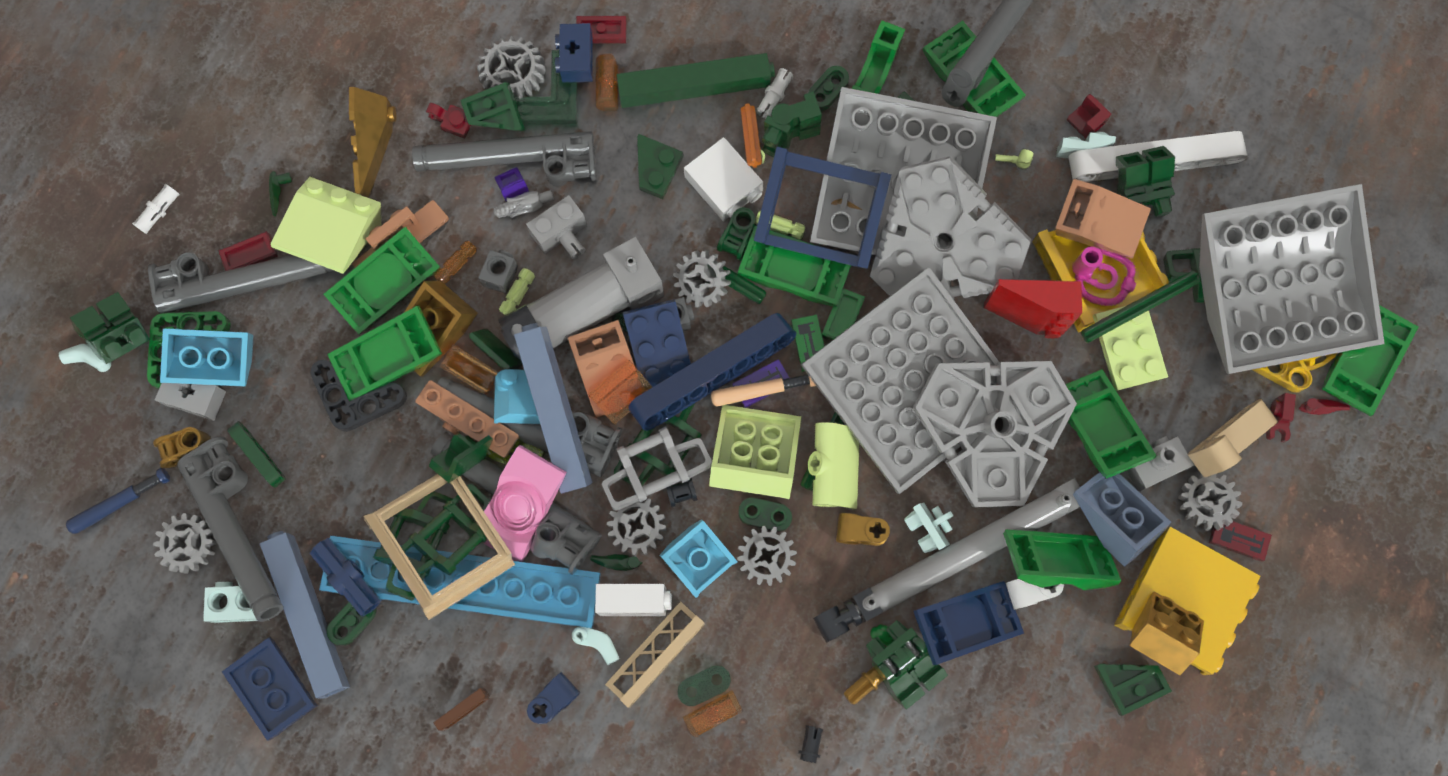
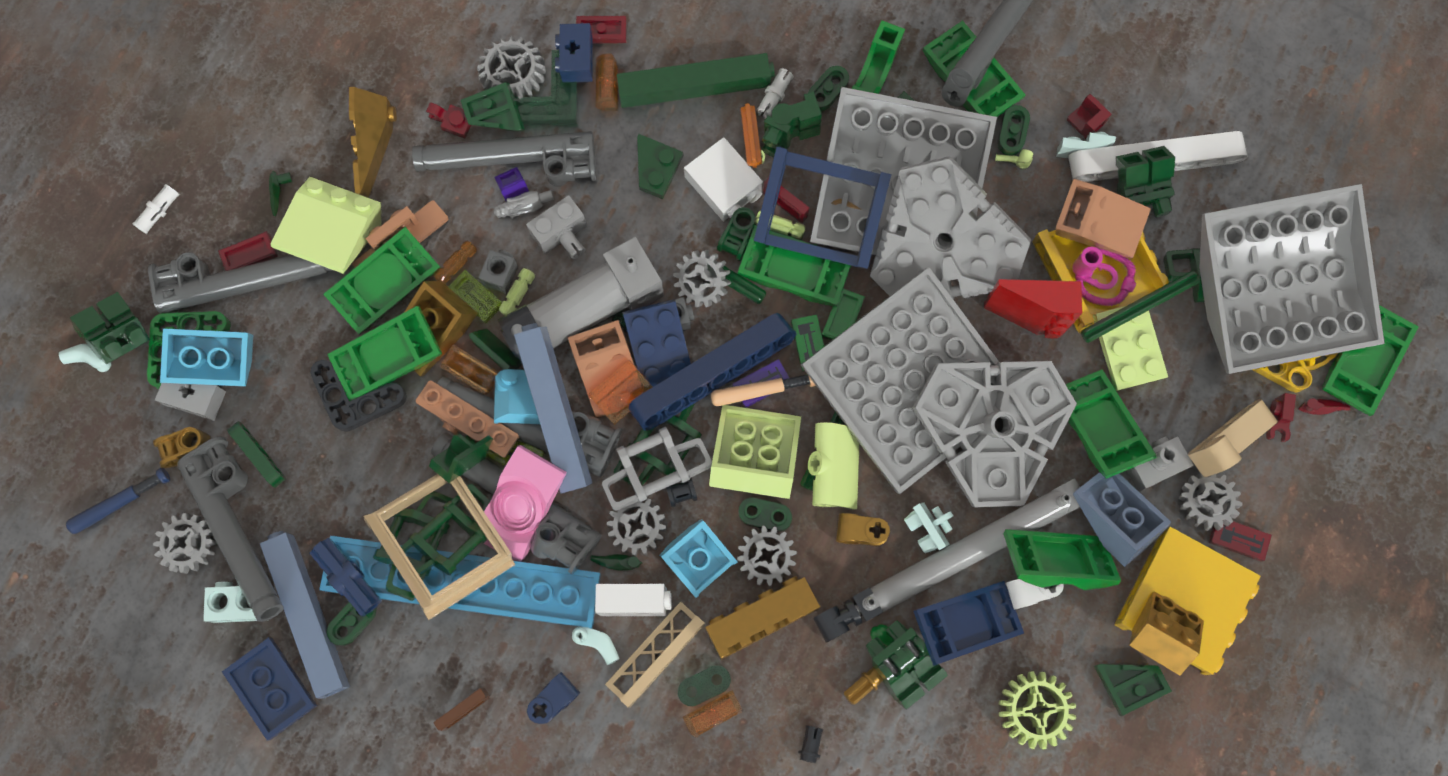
(476, 296): none -> clear neon green tile
(762, 617): none -> pearl gold wedge
(790, 203): none -> dark red tile
(1013, 132): none -> dark green plate
(1061, 706): none -> yellowish green gear

